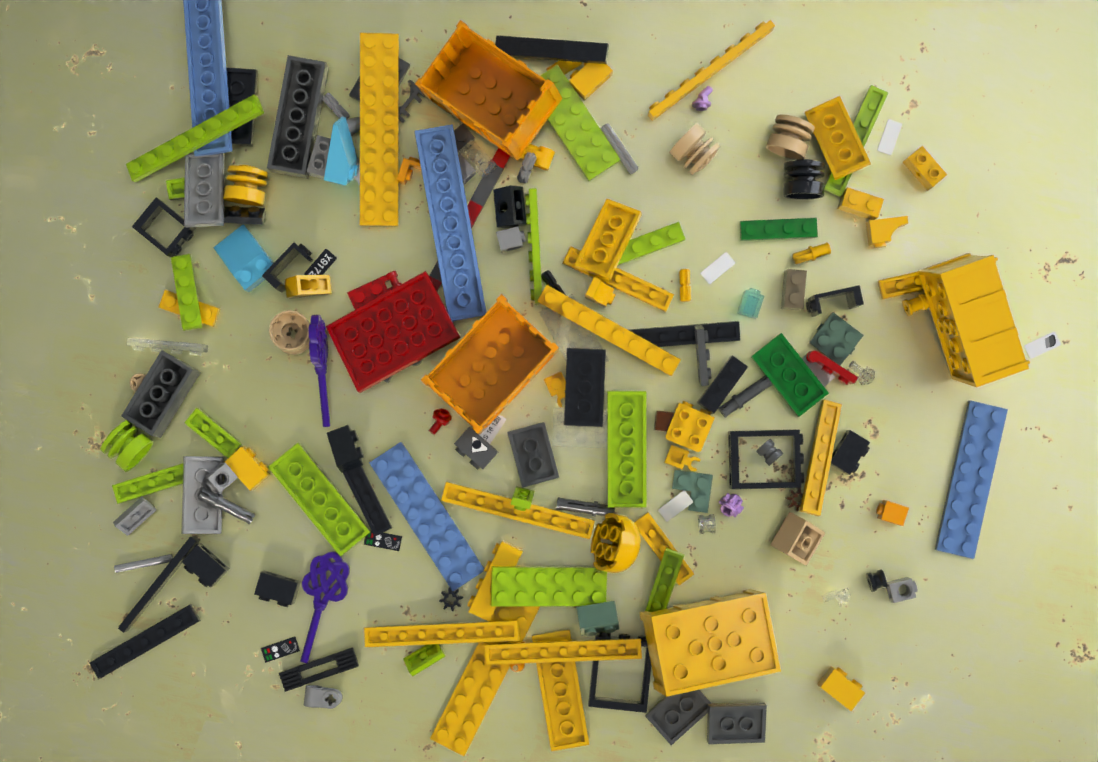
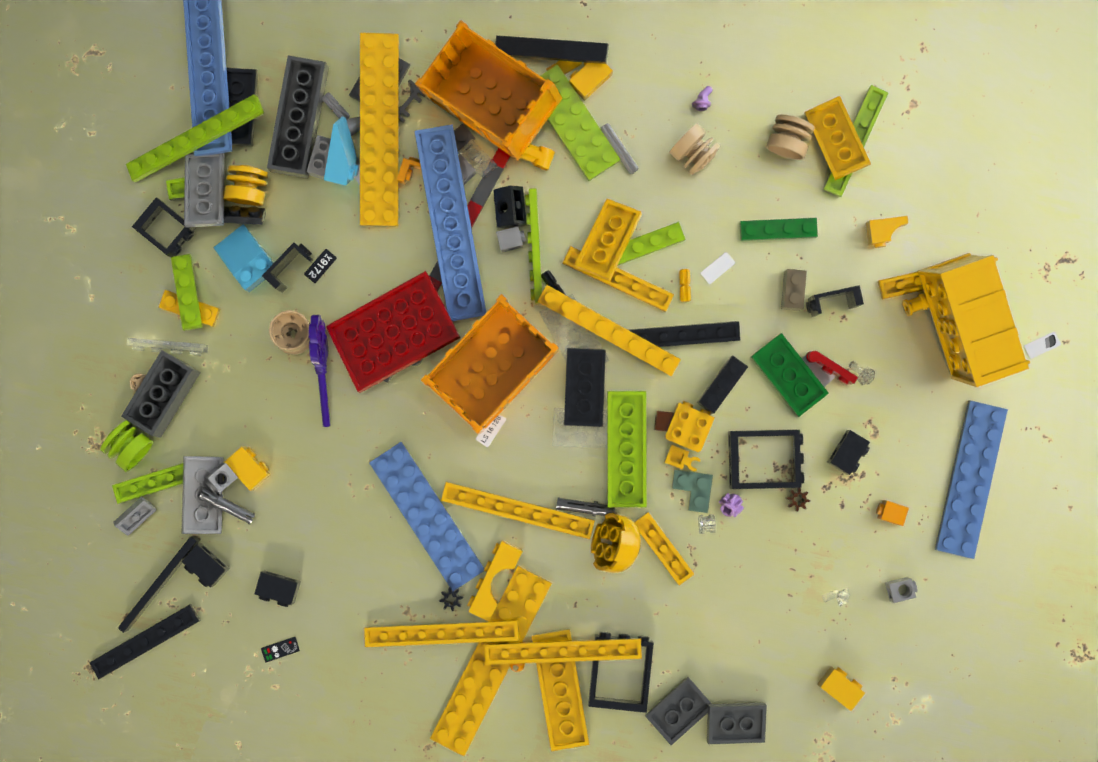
(143, 563): light grey bar -> none
(213, 433): lime plate -> none
(292, 677): black container -> none
(307, 285): yellow arch -> none
(318, 696): light grey piece -> none
(319, 499): lime plate -> none
(320, 605): dark purple piece -> none
(345, 449): black brick -> none
(368, 500): black plate -> none
(372, 290): red plate -> none
(383, 540): black sticker -> none
(423, 658): lime plate -> none
(442, 418): red plate -> none
(475, 448): dark grey brick -> none
(522, 498): lime plate -> none
(525, 170): light grey piece -> none
(533, 454): dark grey plate -> none
(547, 586): lime plate -> none
(556, 386): yellow plate -> none
(598, 618): sand green brick -> none
(600, 293): yellow arch -> none
(665, 580): lime plate -> none
(675, 506): white sticker -> none
(703, 74): yellow plate -> none
(703, 355): dark grey plate -> none
(710, 642): yellow container -> none
(749, 393): dark grey pin -> none
(751, 303): clear light blue brick -> none
(769, 452): dark grey wheel -> none
(798, 538): tan slope -> none
(804, 176): black wheel -> none
(811, 253): yellow axle -> none
(820, 458): yellow plate -> none
(836, 338): sand green plate -> none
(860, 204): yellow brick -> none
(876, 580): black wheel -> none
(889, 137): white sticker -> none
(925, 168): yellow brick -> none

